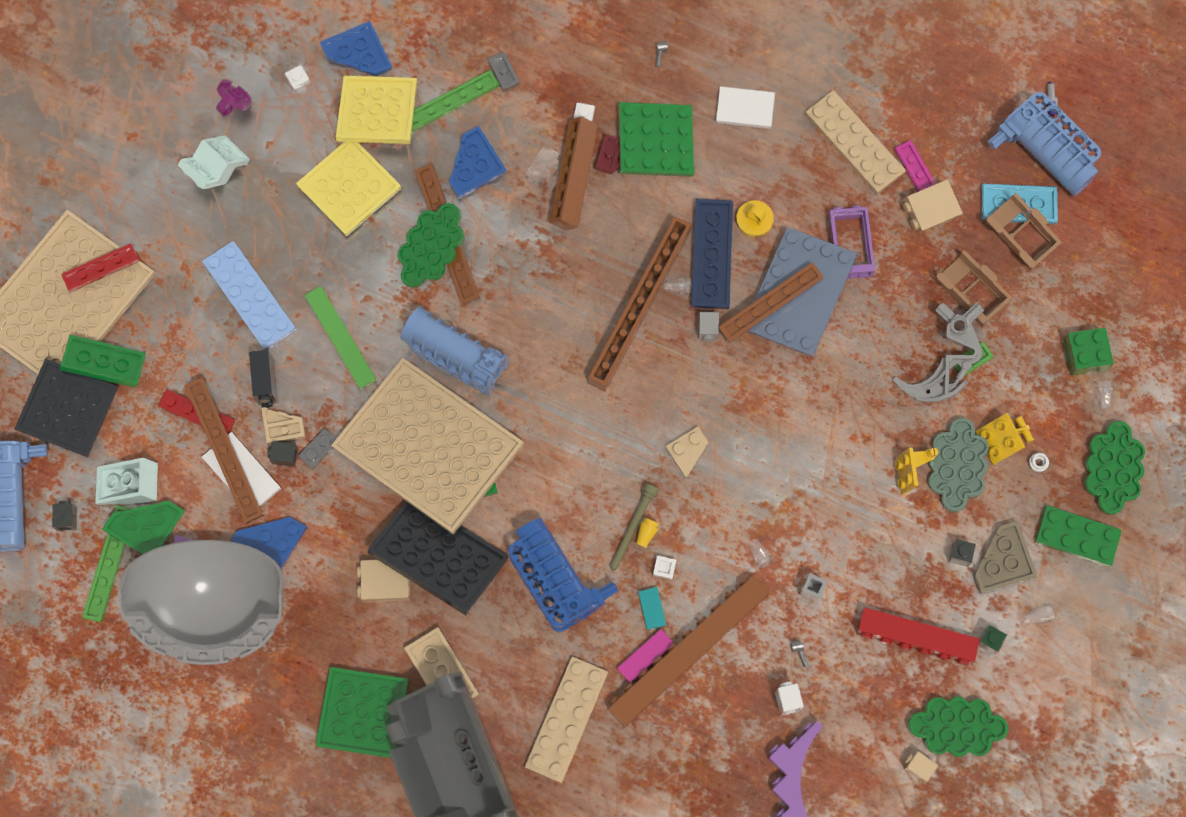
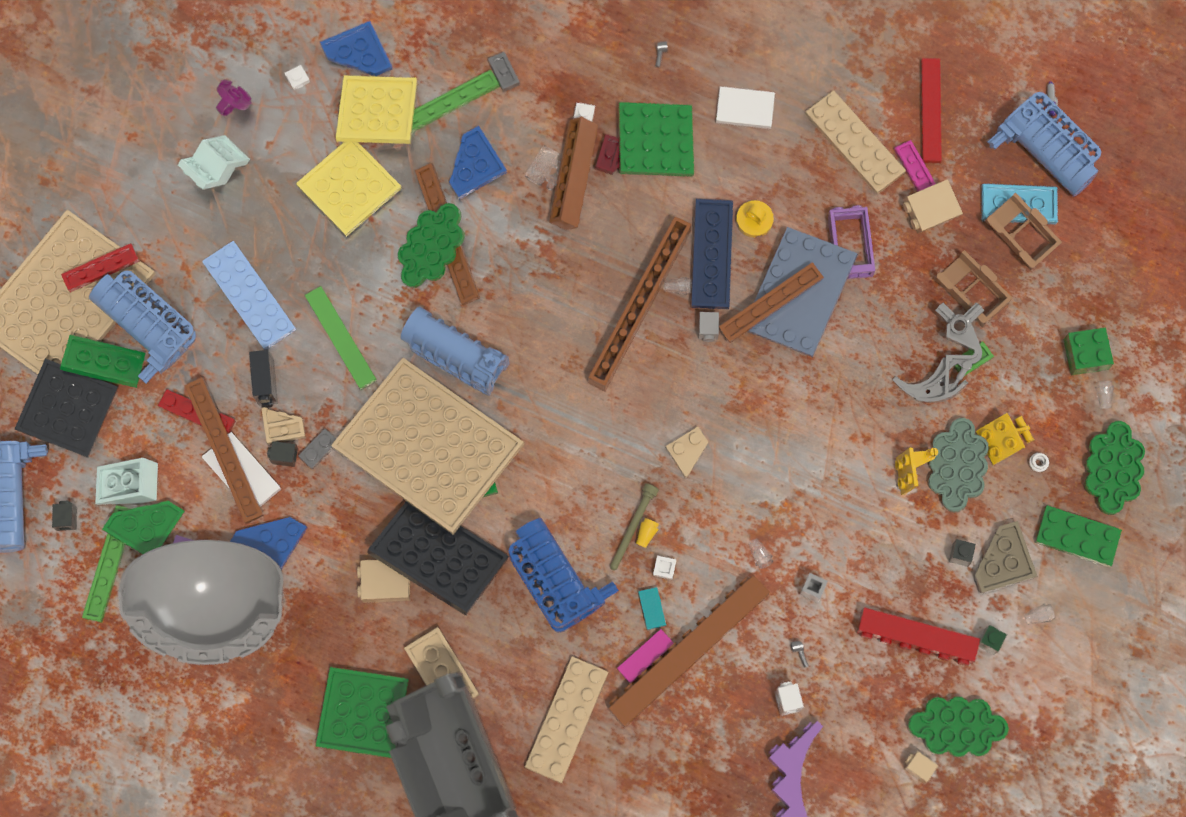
(143, 321): none -> medium blue piece
(931, 110): none -> red tile

